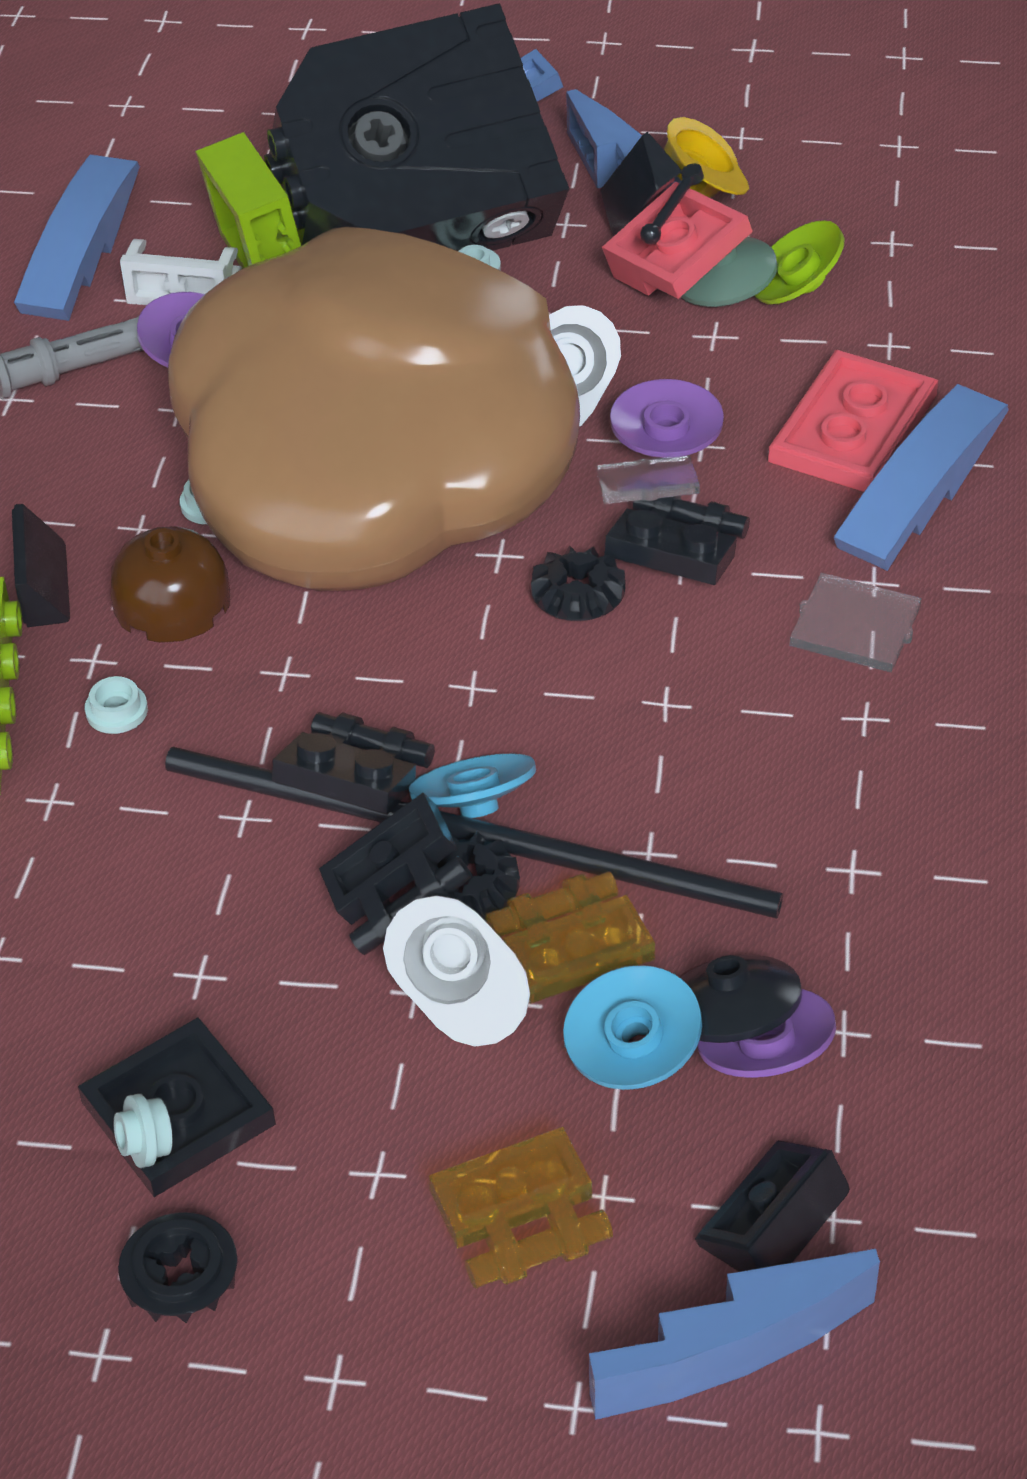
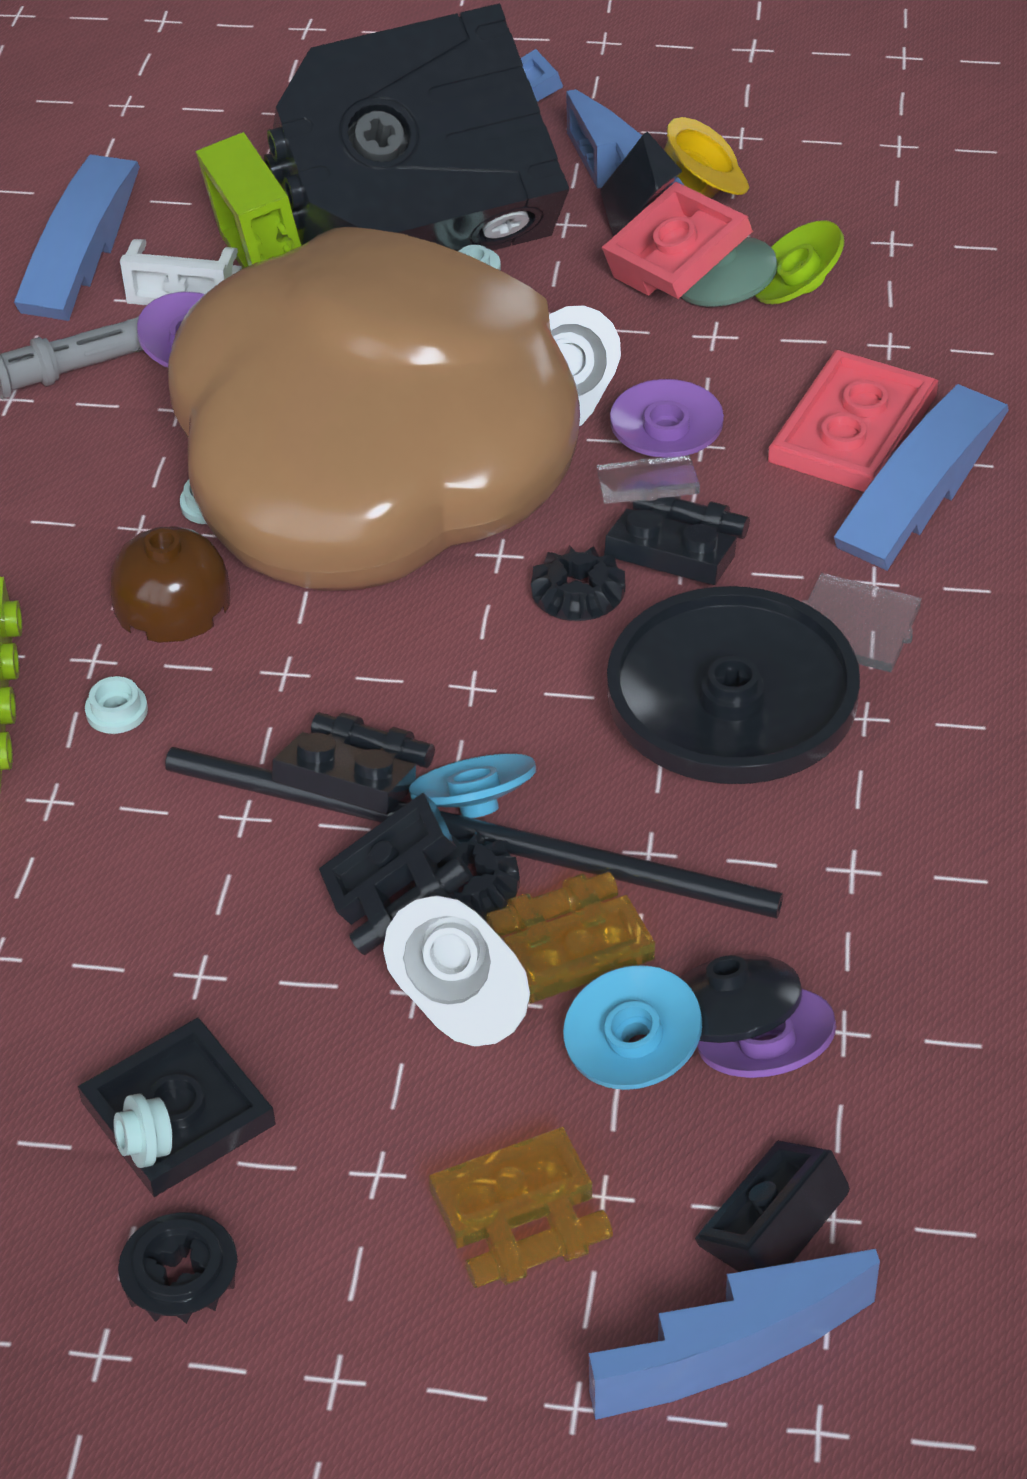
(39, 570): black slope -> none
(692, 175): black hinge -> none
(733, 685): none -> black dish

